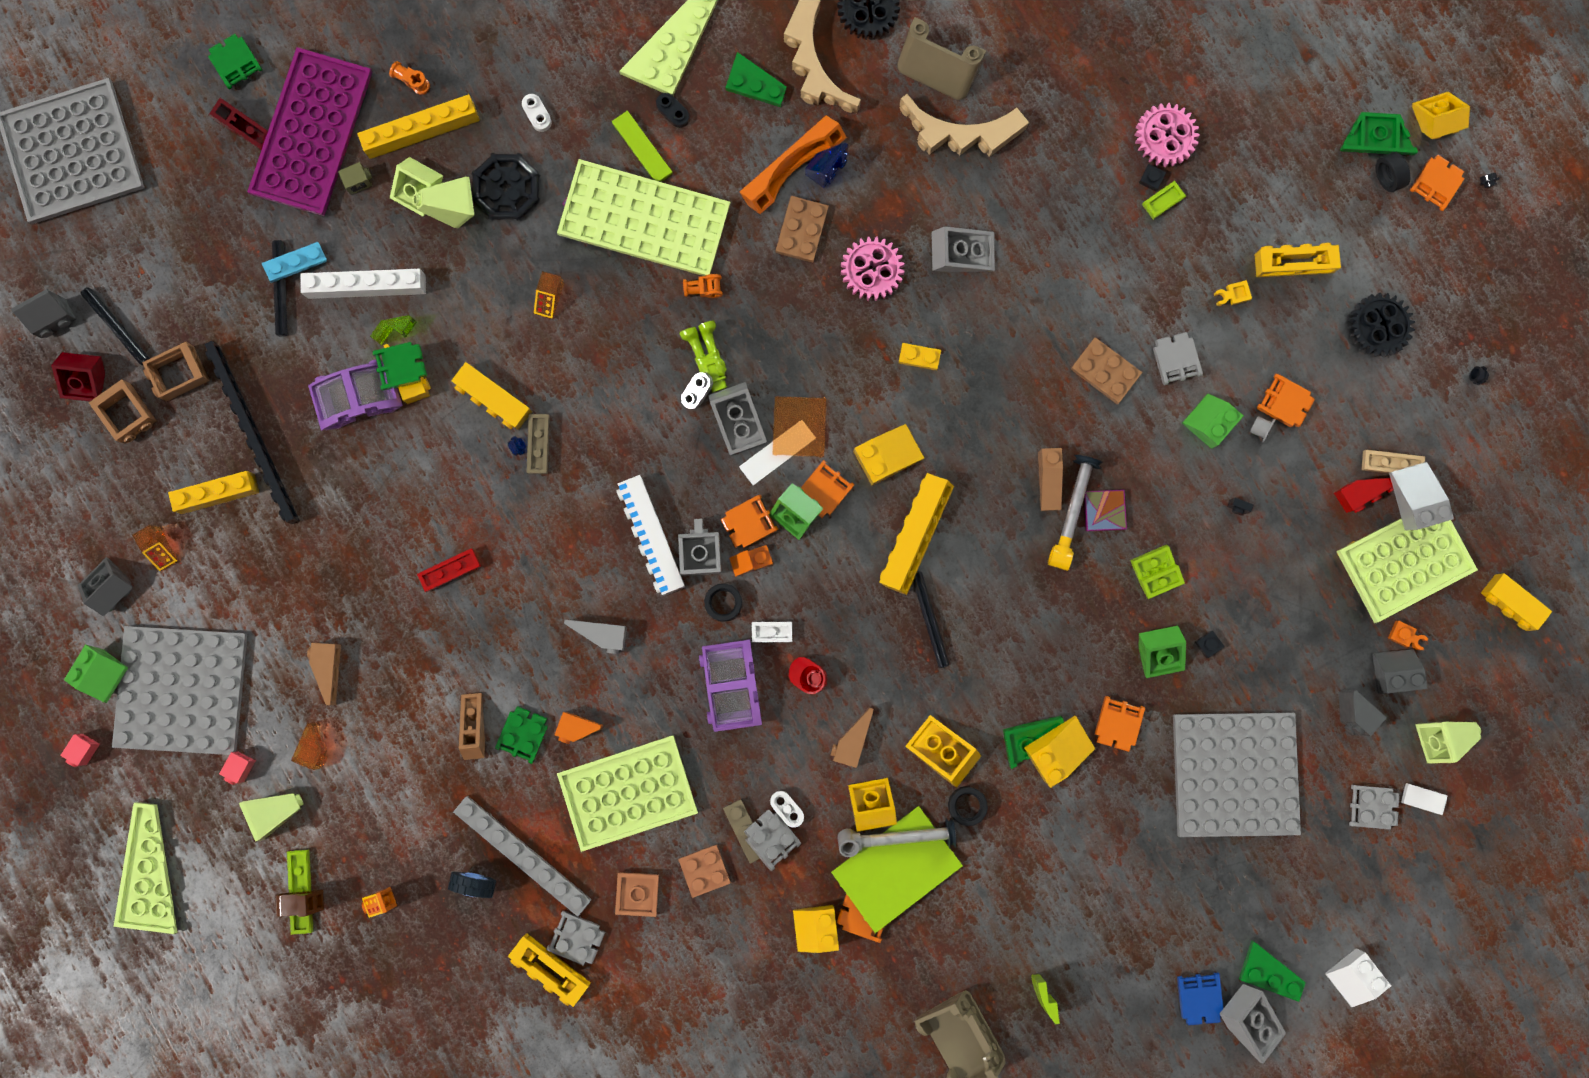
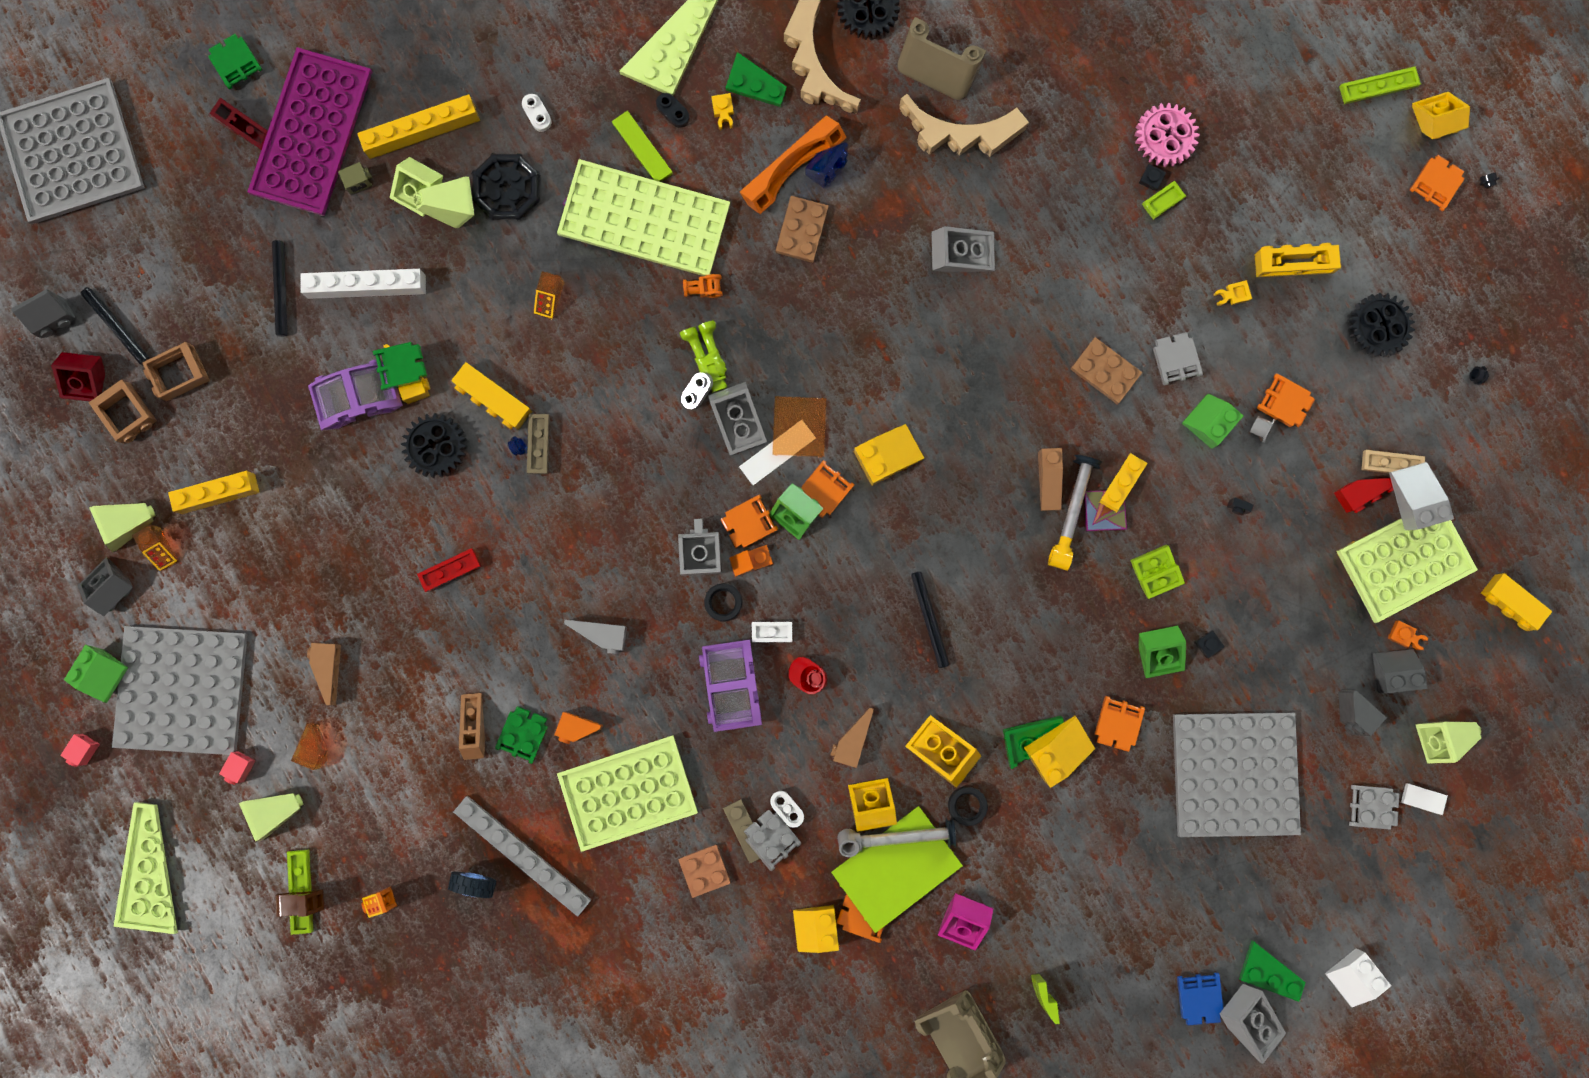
(121, 521): none -> yellowish green slope
(254, 439): black plate -> none
(294, 262): medium azure plate -> none
(401, 325): clear neon green slope -> none
(412, 78): orange connector -> none
(426, 429): none -> black gear
(551, 983): yellow brick -> none
(576, 939): light grey plate -> none
(637, 894): nougat plate -> none
(651, 535): white brick -> none
(722, 108): none -> yellow plate
(879, 284): bright pink gear -> none
(916, 533): yellow brick -> none
(919, 356): yellow plate -> none
(966, 922): none -> dark pink slope
(1123, 482): none -> yellow plate
(1379, 85): none -> lime tile
(1379, 134): green wing -> none
(1392, 172): black tyre -> none

